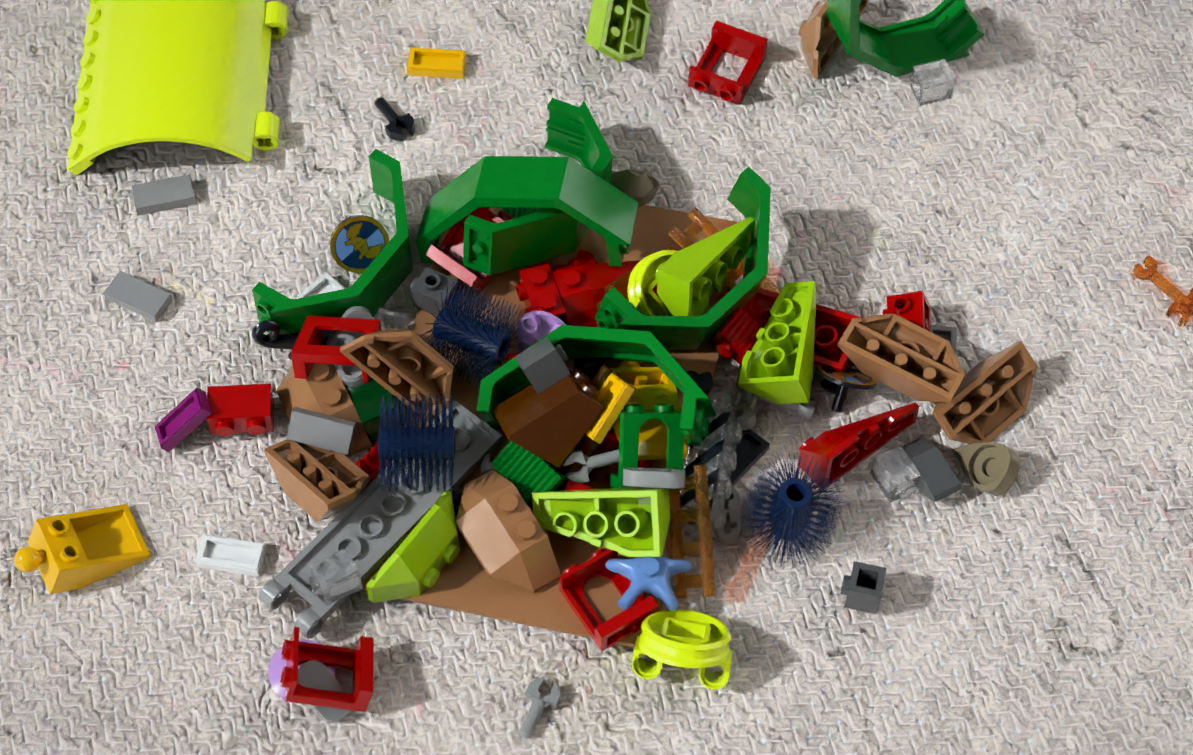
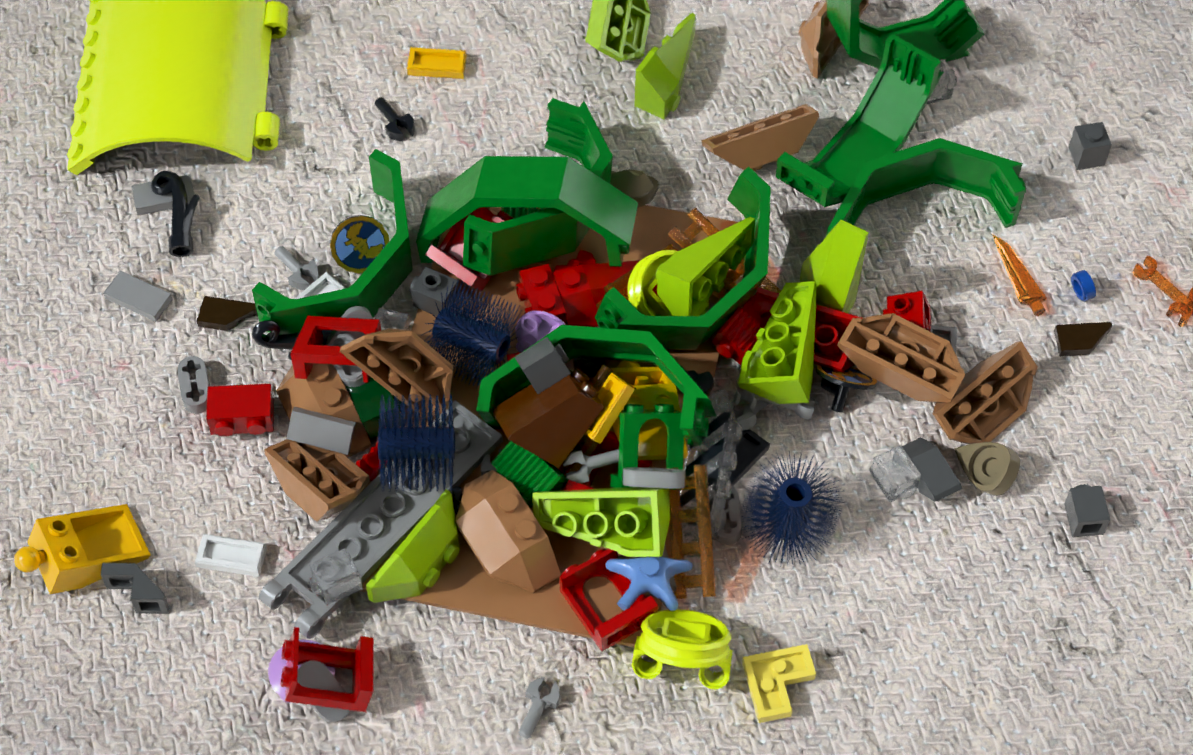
(144, 594): none -> dark grey slope
(182, 213): none -> black plant
(183, 419): magenta tile -> none
(187, 385): none -> light grey beam
(223, 313): none -> dark brown tile
(297, 268): none -> light grey bar
(663, 70): none -> lime wedge
(736, 42): red panel -> none
(764, 139): none -> medium nougat wedge
(770, 673): none -> light yellow plate
(837, 266): none -> lime wedge
(853, 443): red wedge -> none
(864, 587): dark grey brick -> none
(874, 130): none -> green panel
(941, 164): none -> green panel
(1024, 285): none -> clear orange bar
(1080, 338): none -> dark brown tile
(1083, 285): none -> blue tile
(1087, 511): none -> dark grey brick
(1089, 145): none -> dark grey brick

